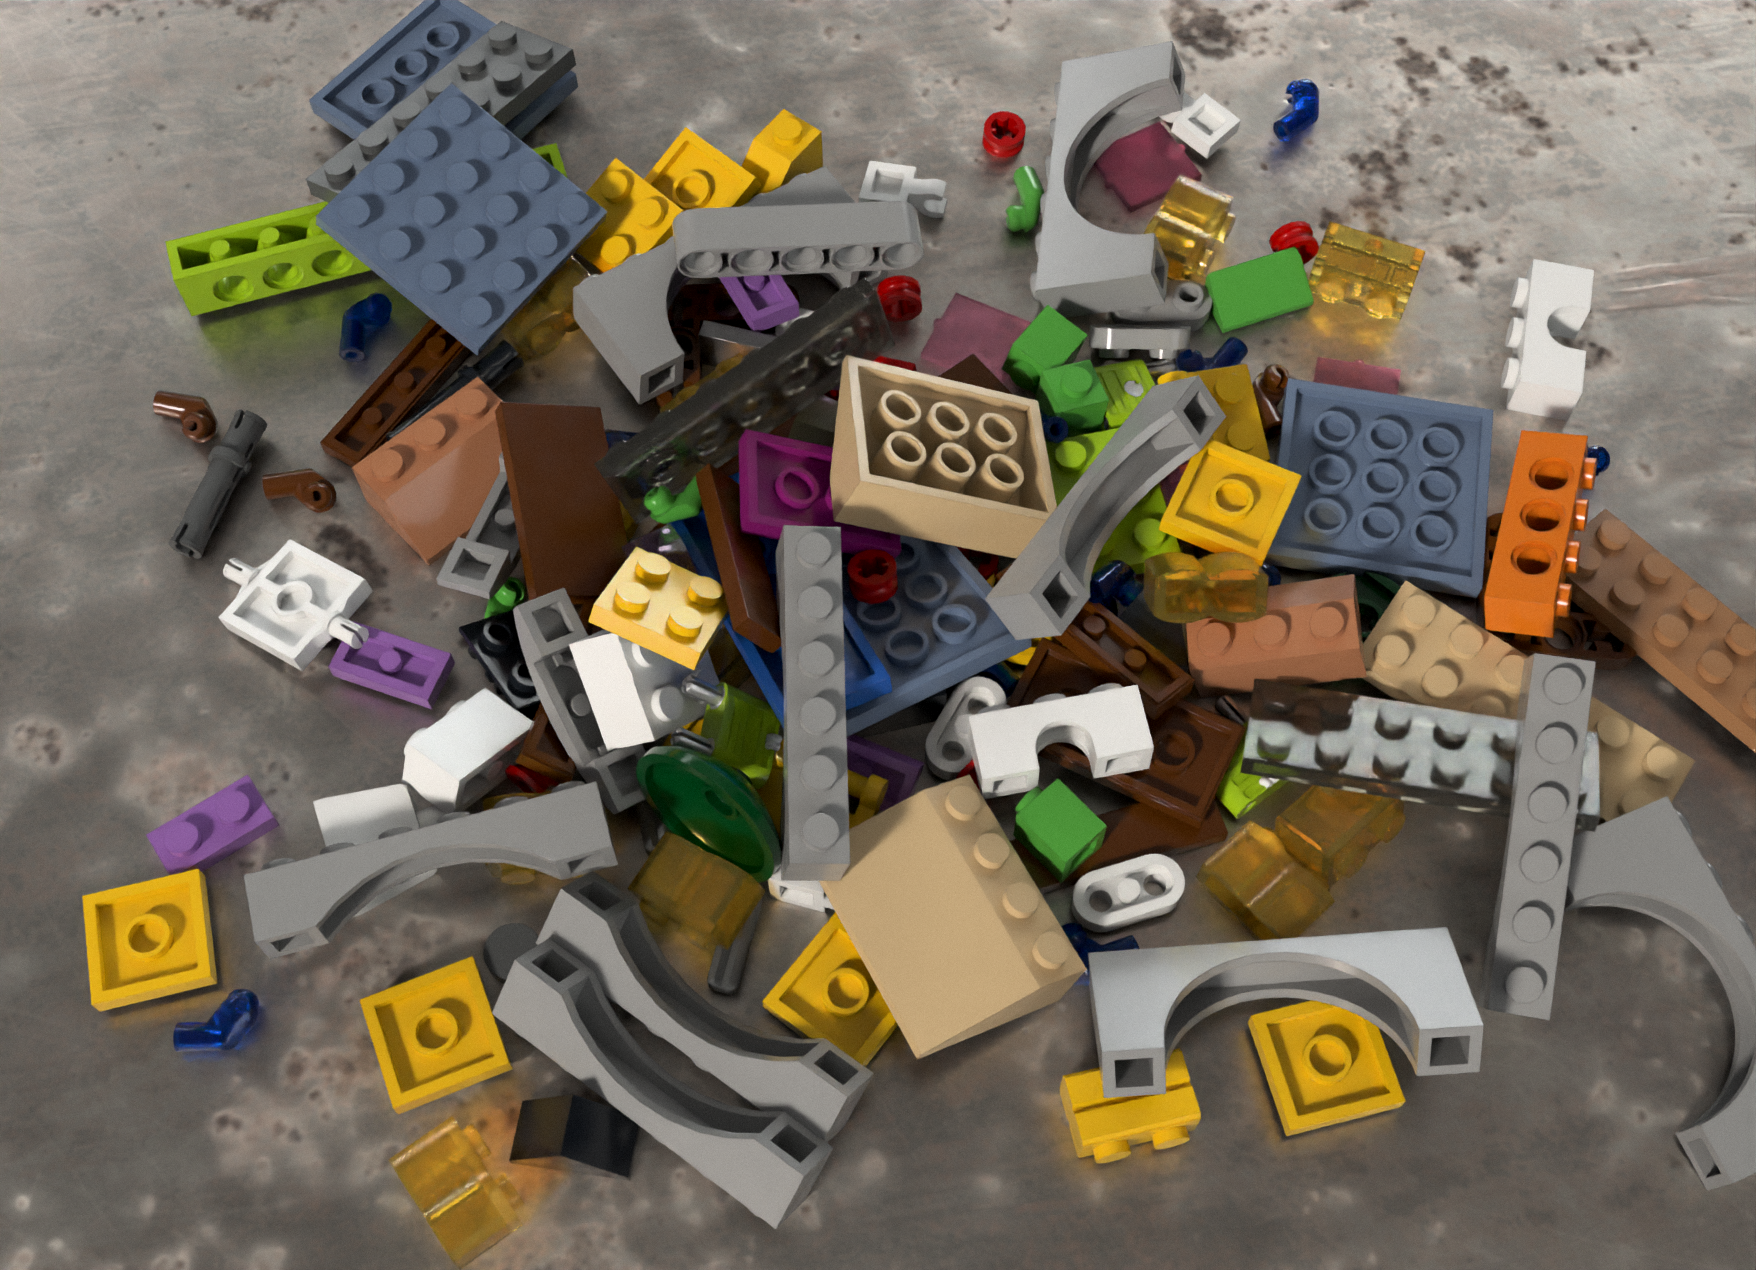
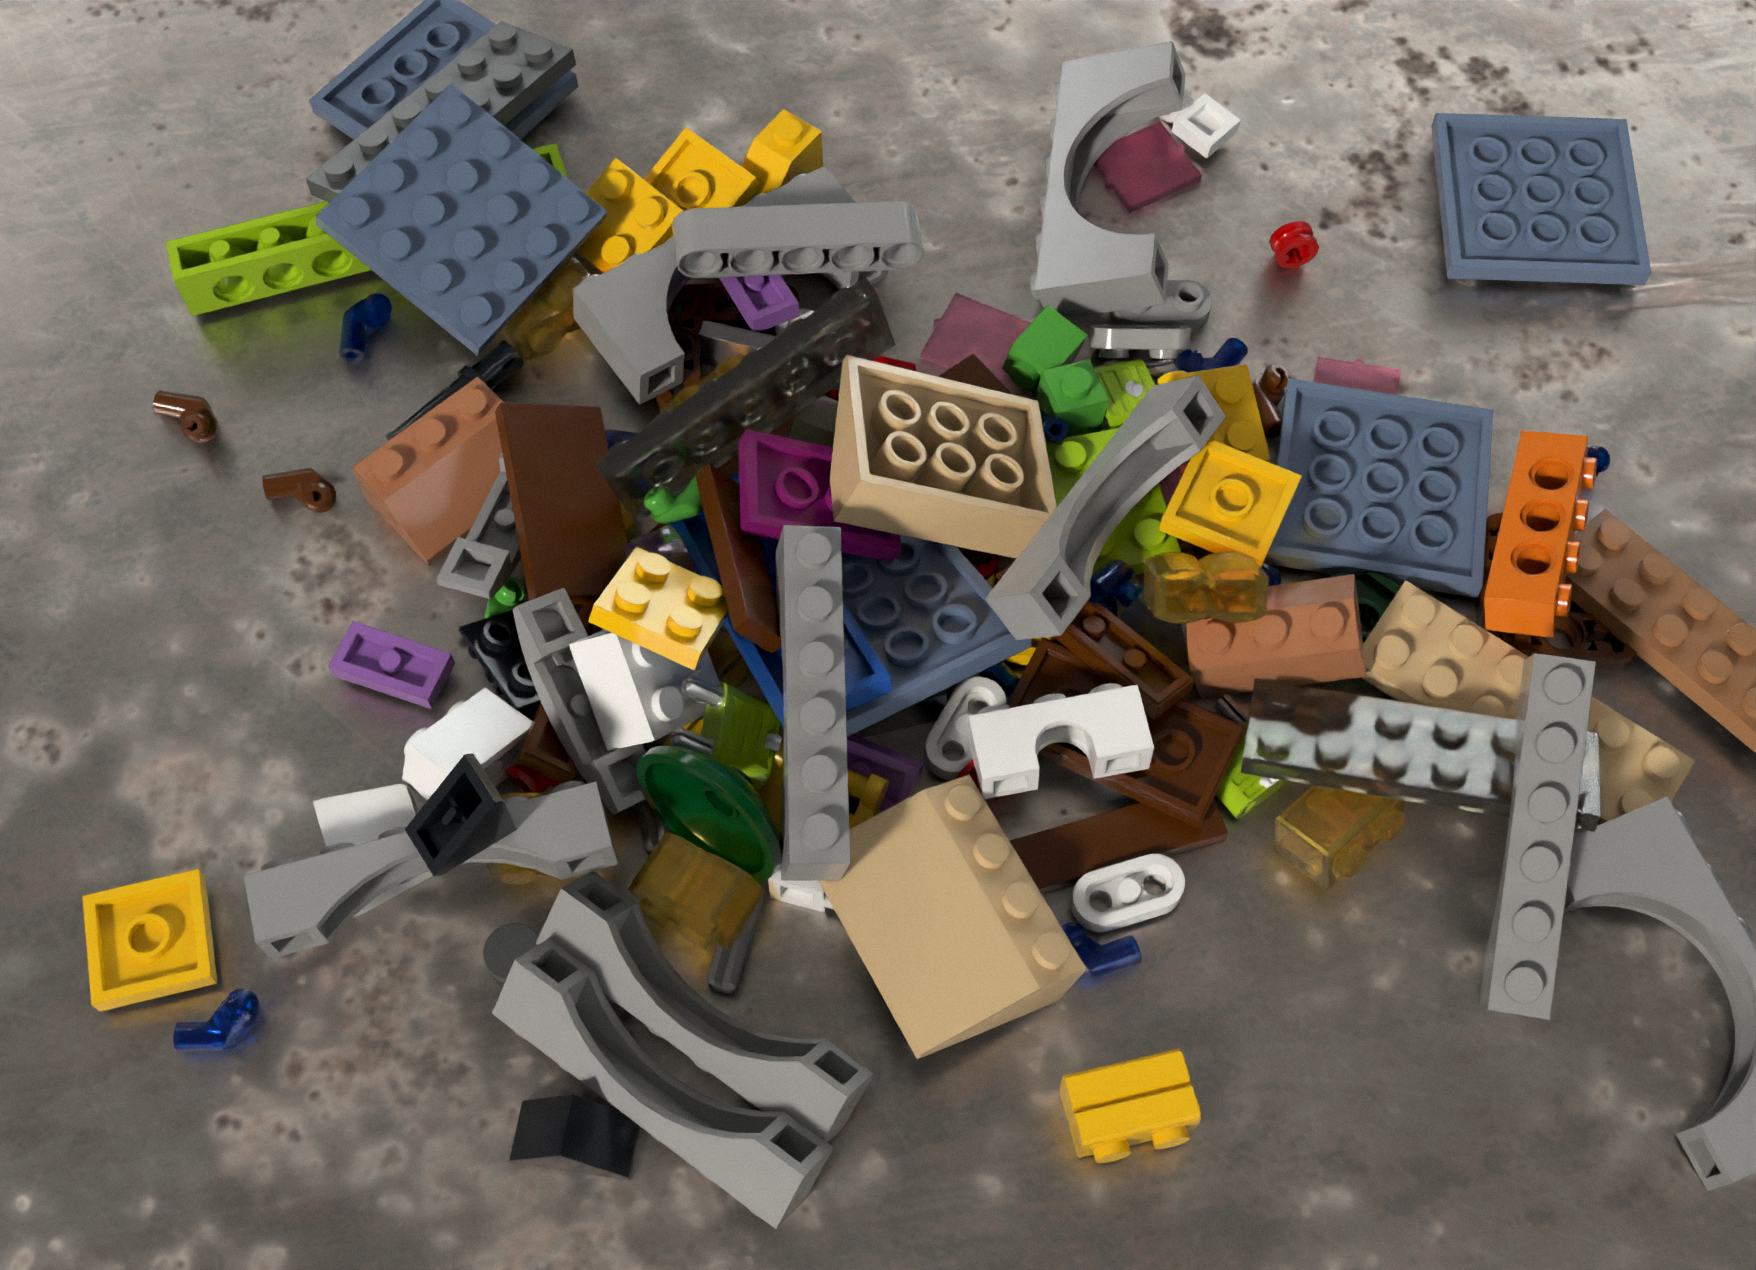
(213, 828): medium lavender plate -> none
(226, 467): dark grey pin -> none
(295, 604): white plate -> none
(396, 394): reddish brown tile -> none
(435, 1035): yellow plate -> none
(457, 1191): clear yellow brick -> none
(460, 818): none -> black slope
(833, 996): yellow plate -> none
(876, 587): red bush -> none
(900, 183): white plate -> none
(900, 298): red bush -> none
(1001, 123): red bush -> none
(1030, 190): bright green arm -> none
(1058, 828): bright green brick -> none
(1189, 226): clear yellow brick -> none
(1258, 289): bright green slope -> none
(1264, 886): clear yellow brick -> none
(1304, 109): clear blue arm -> none
(1324, 1065): yellow plate -> none
(1365, 271): clear yellow brick -> none
(1395, 979): light grey arch -> none
(1539, 199): none -> sand blue plate
(1542, 373): white arch -> none

